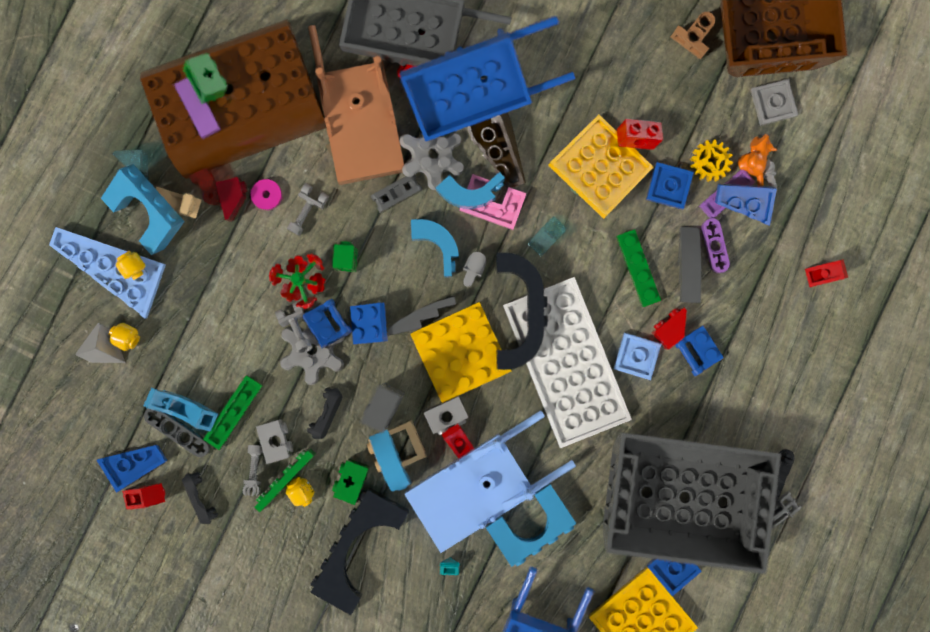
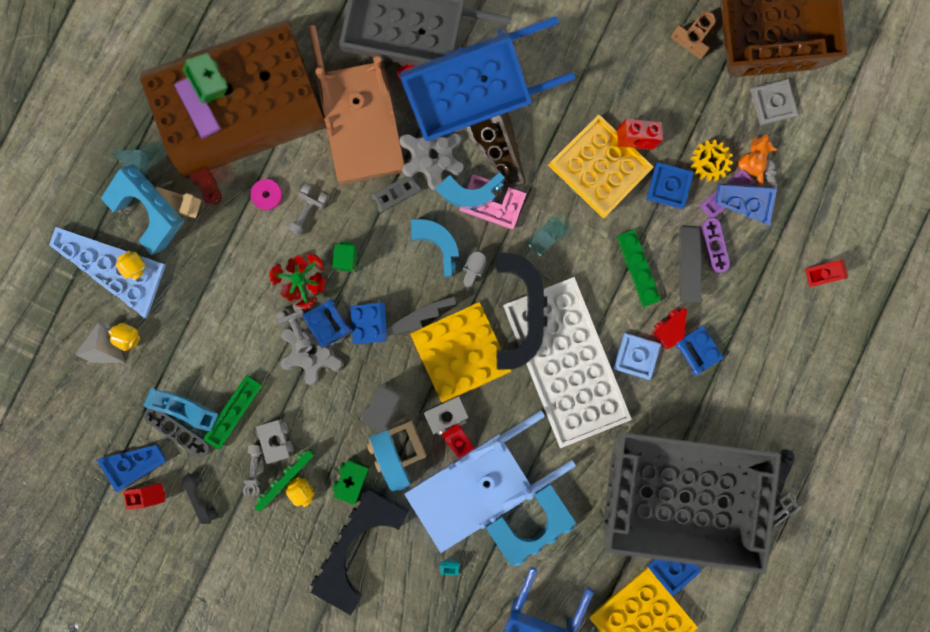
(231, 196): dark red slope -> none
(321, 427): black piece -> none

